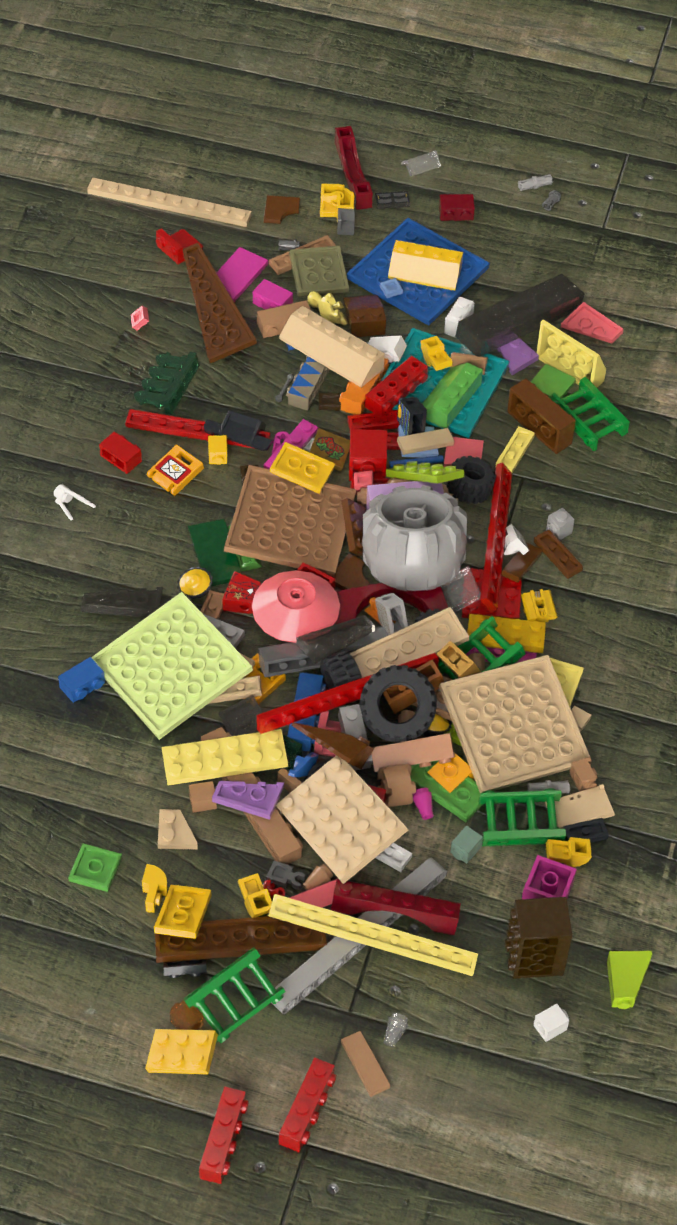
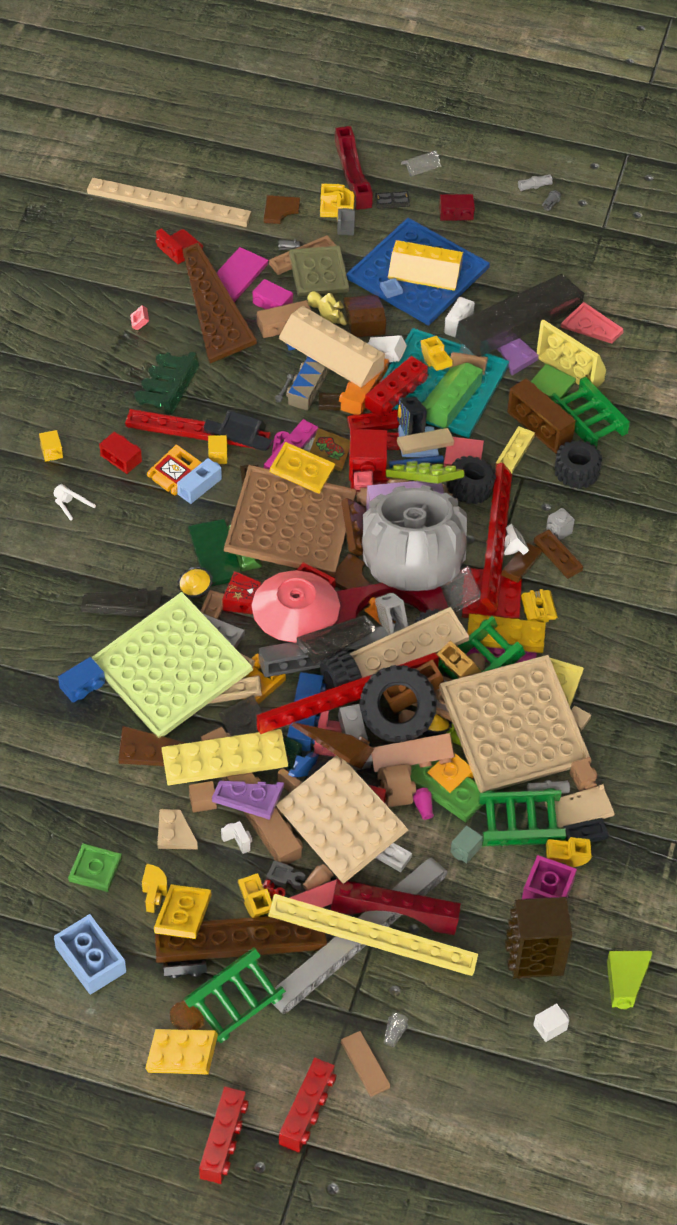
(50, 445): none -> yellow brick
(90, 954): none -> light blue brick
(143, 747): none -> reddish brown wing
(199, 480): none -> light blue brick
(236, 831): none -> white bracket
(580, 453): none -> black tyre

